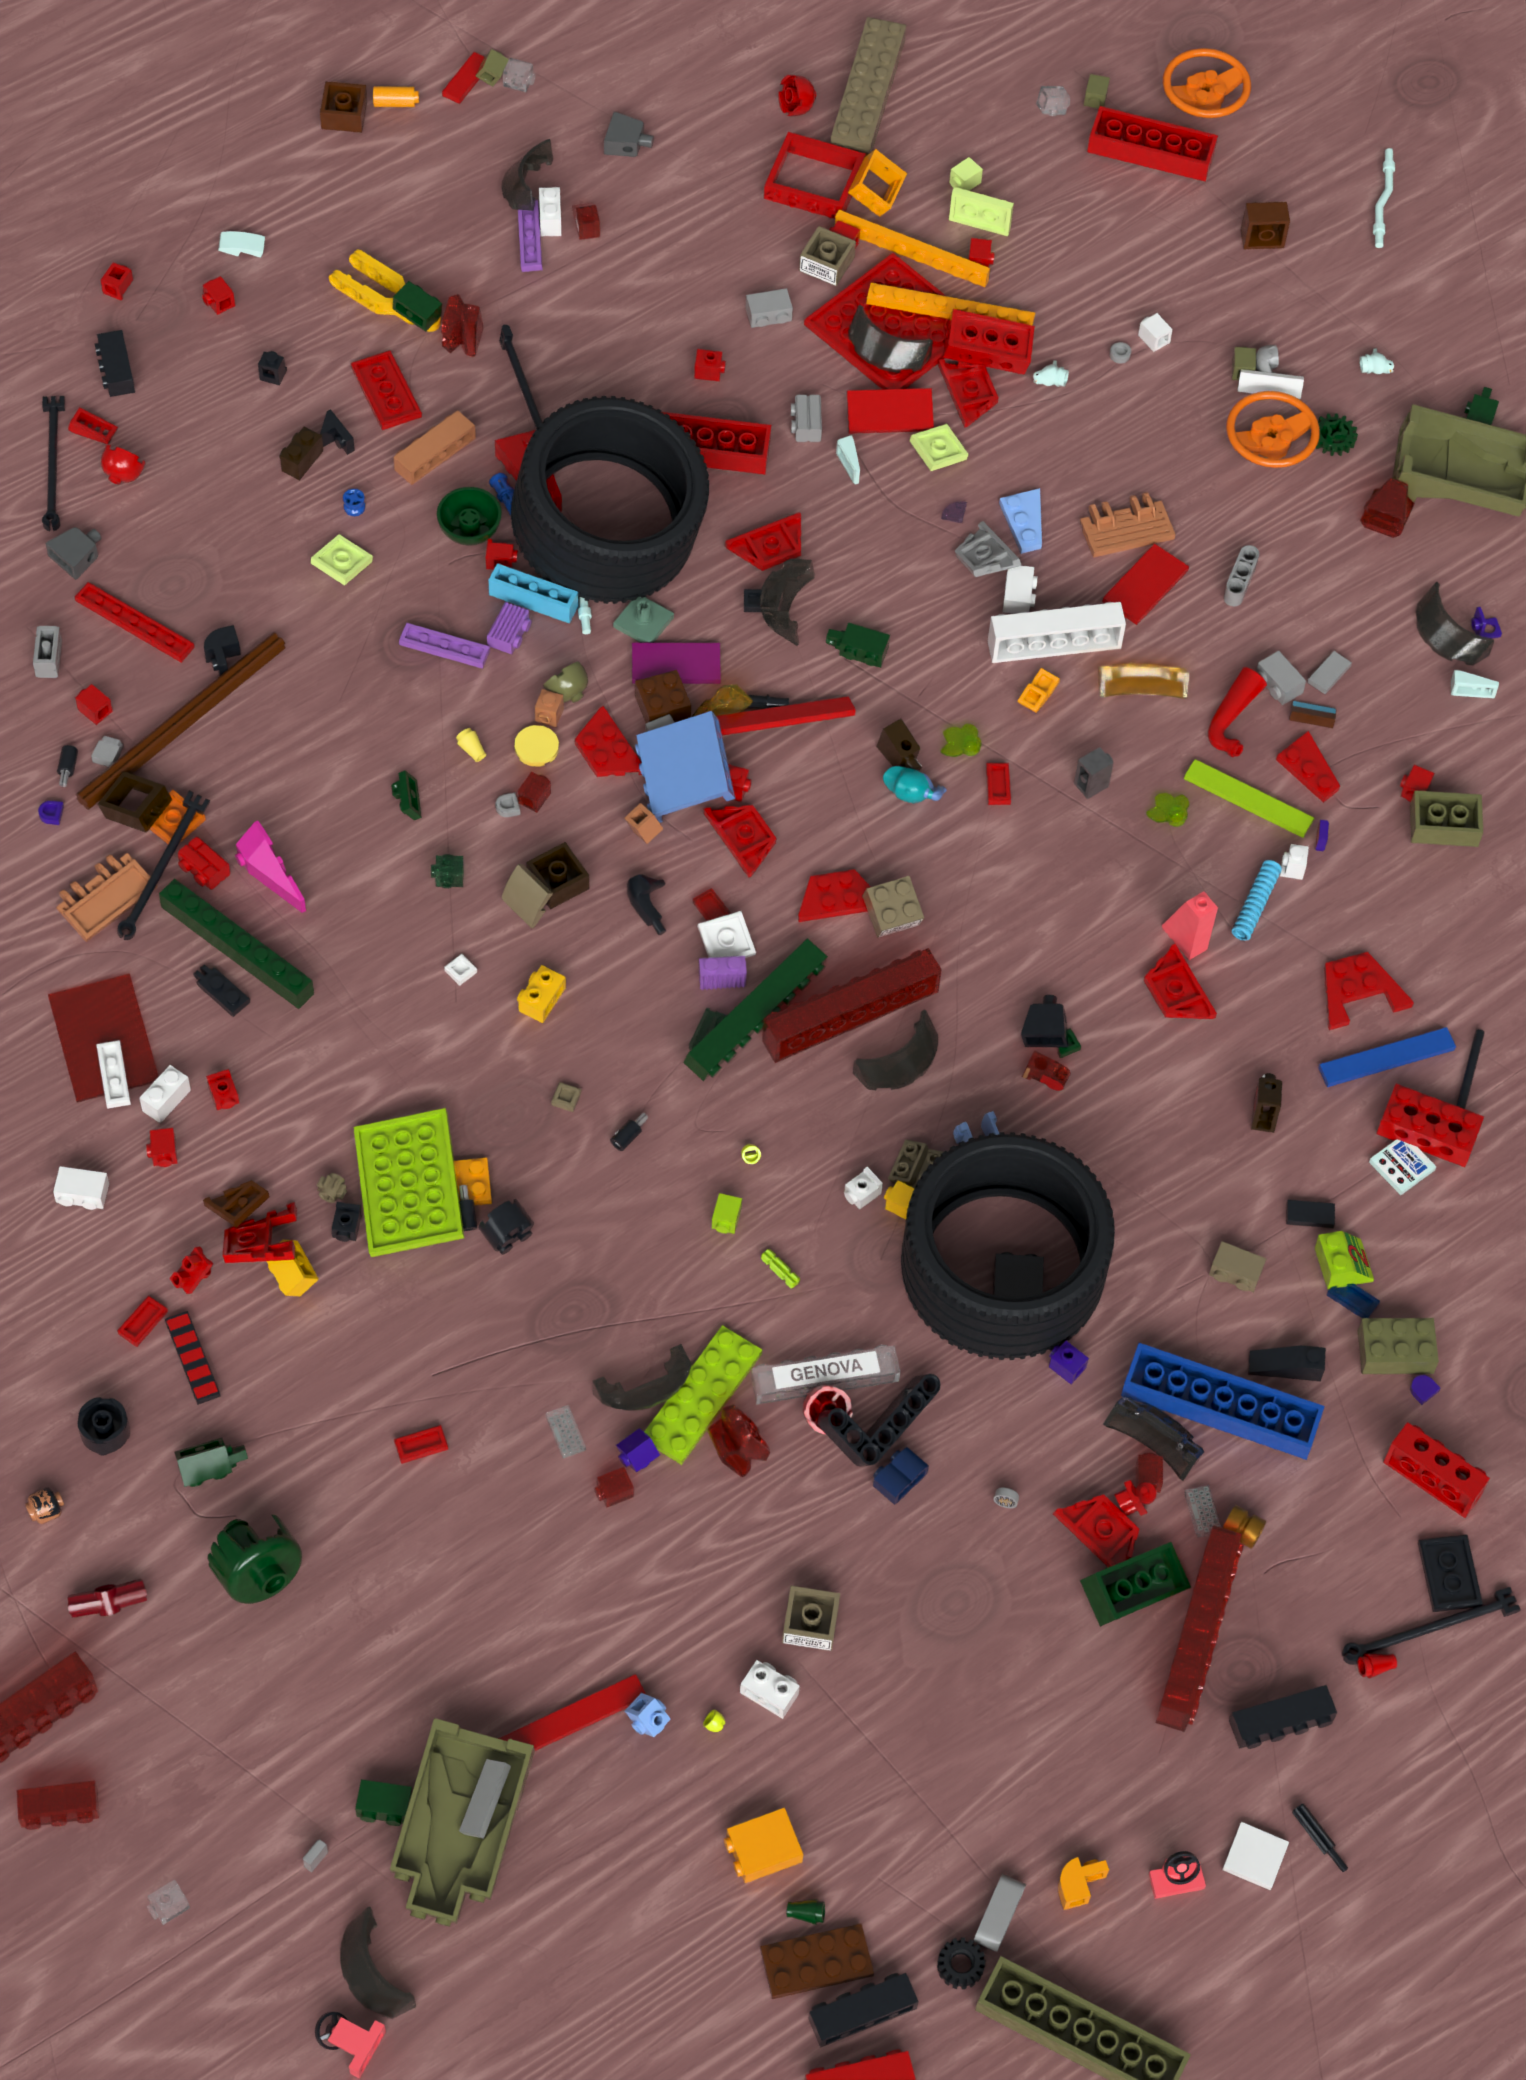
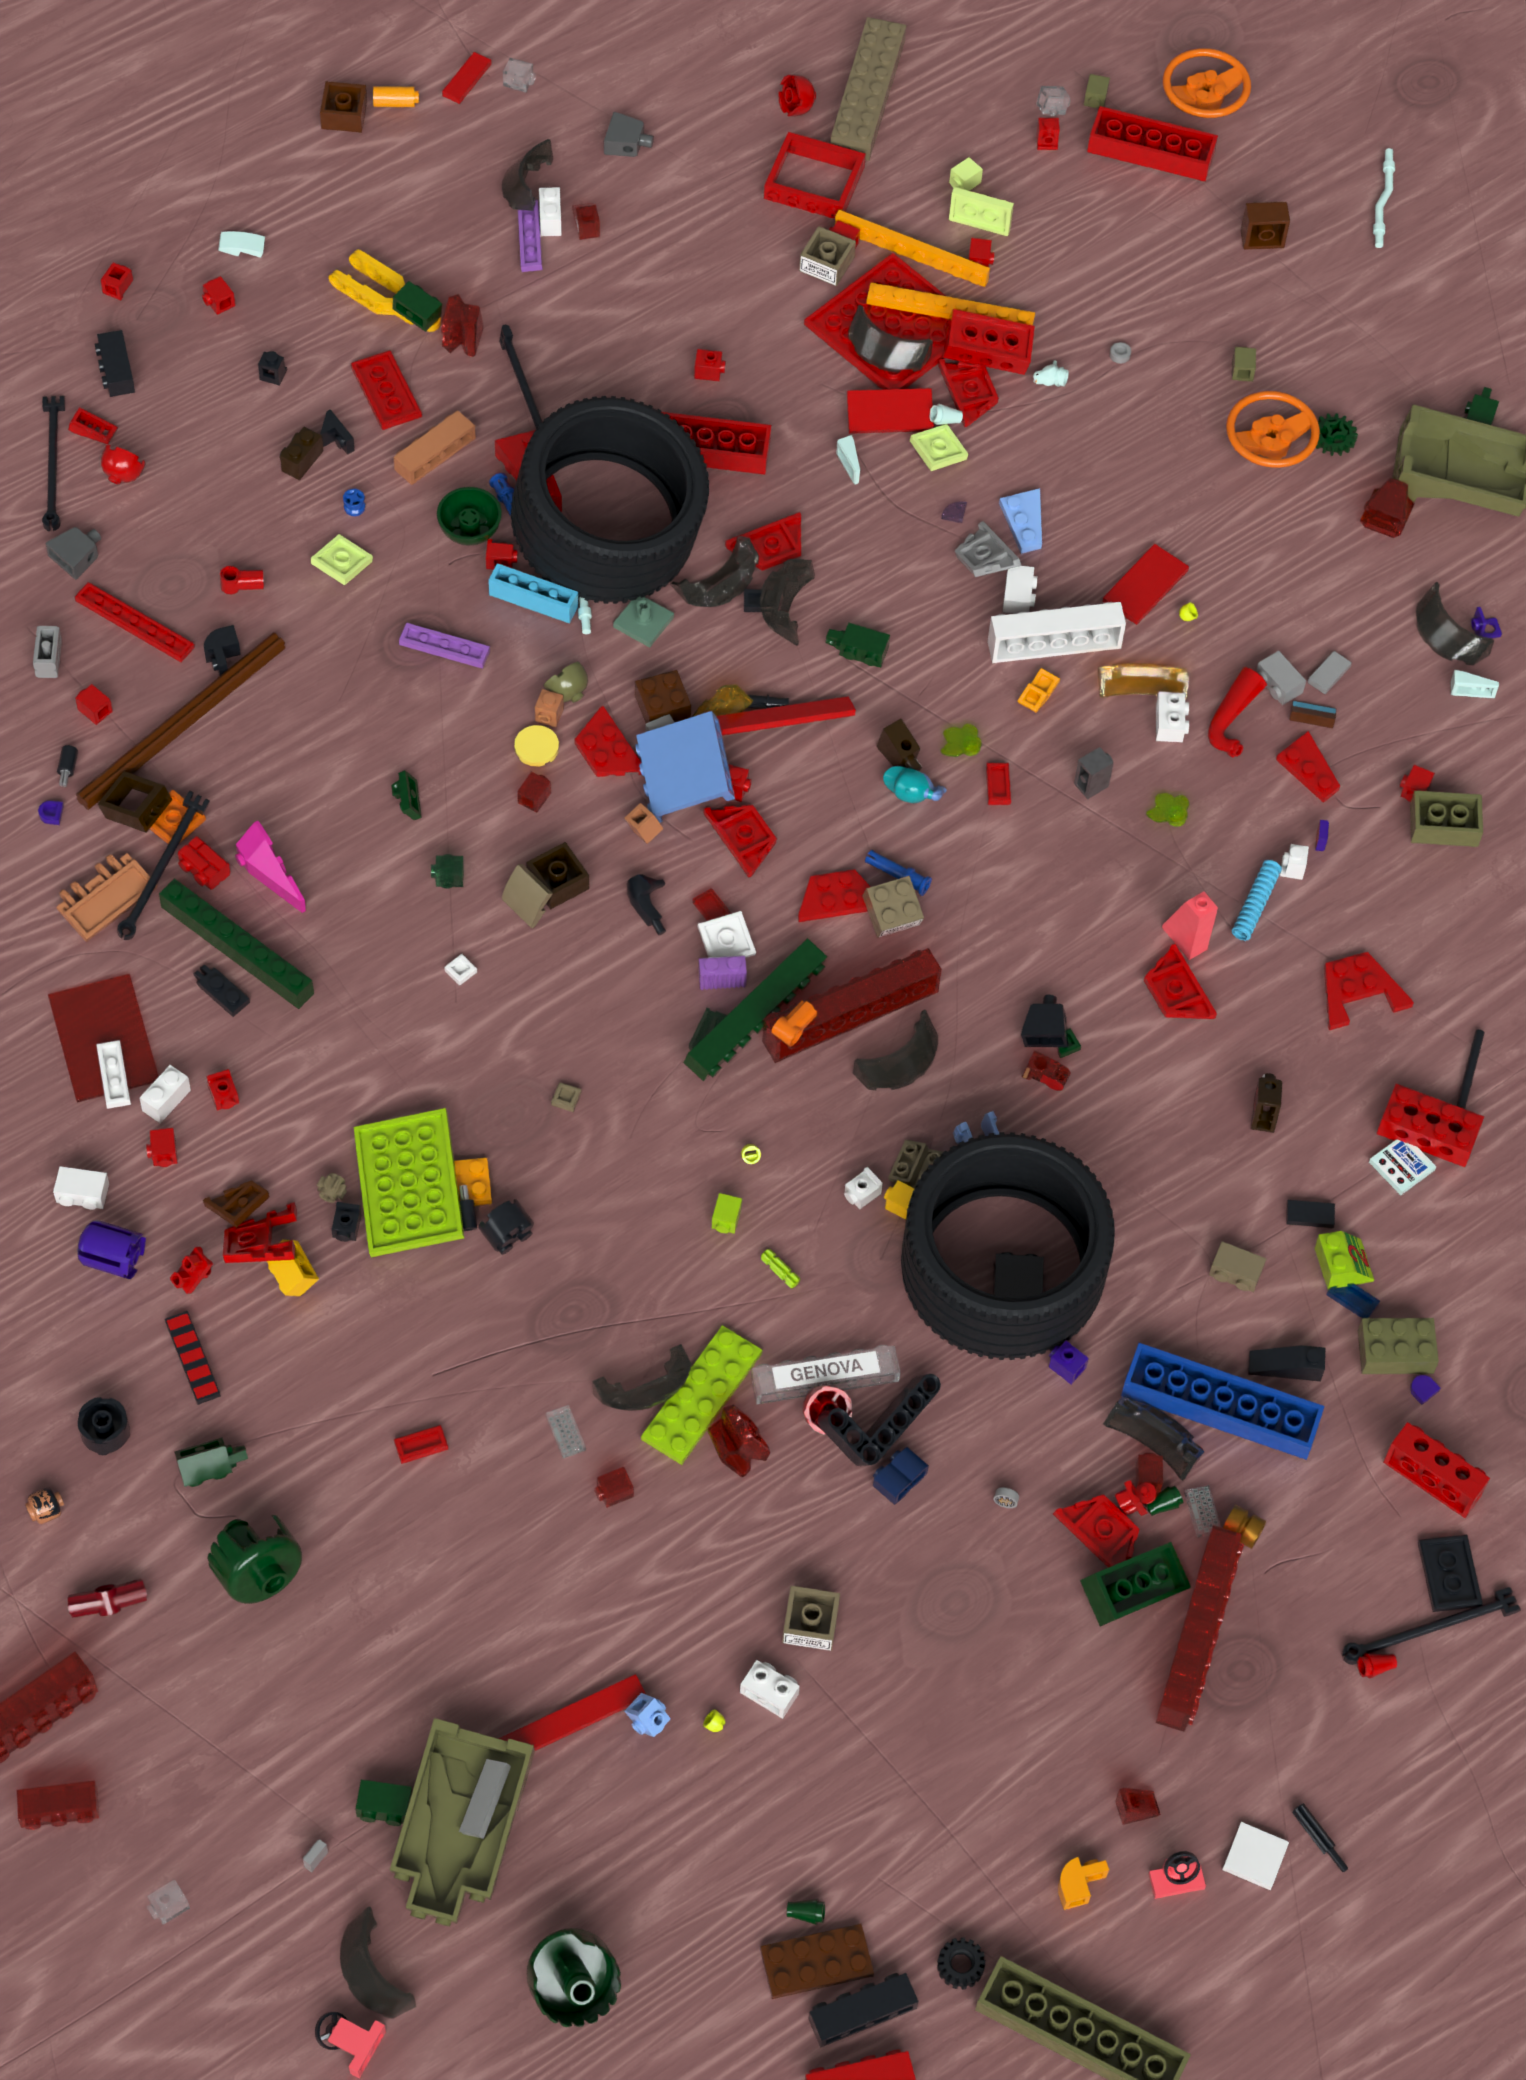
(107, 751): light grey piece -> none
(110, 1248): none -> dark purple cylinder
(142, 1321): red tile -> none
(234, 580): none -> red piece
(471, 744): light yellow cone -> none
(492, 67): olive brick -> none
(507, 805): light grey tile -> none
(508, 628): medium lavender brick -> none
(541, 993): yellow brick -> none
(573, 1977): none -> dark green piece
(628, 1133): black piece -> none
(637, 1450): dark purple brick -> none
(694, 661): magenta tile -> none
(726, 582): none -> clear smoke windscreen
(763, 1845): light orange brick -> none
(769, 308): light grey brick -> none
(791, 1027): none -> orange piece
(808, 419): light grey brick -> none
(893, 176): light orange window -> none
(918, 881): none -> blue pin
(943, 414): none -> light aqua cone
(999, 1912): light grey beam -> none
(1047, 133): none -> red brick
(1125, 531): nougat hinge -> none
(1136, 1805): none -> clear red slope
(1155, 332): white brick -> none
(1165, 1501): none -> dark green cone
(1171, 717): none -> white brick
(1188, 612): none -> neon yellow hinge
(1241, 575): light grey beam -> none
(1249, 798): lime tile -> none
(1258, 381): white tile -> none
(1267, 358): light grey hair -> none
(1283, 1717): black brick -> none
(1376, 363): light aqua animal -> none
(1387, 1057): blue tile -> none

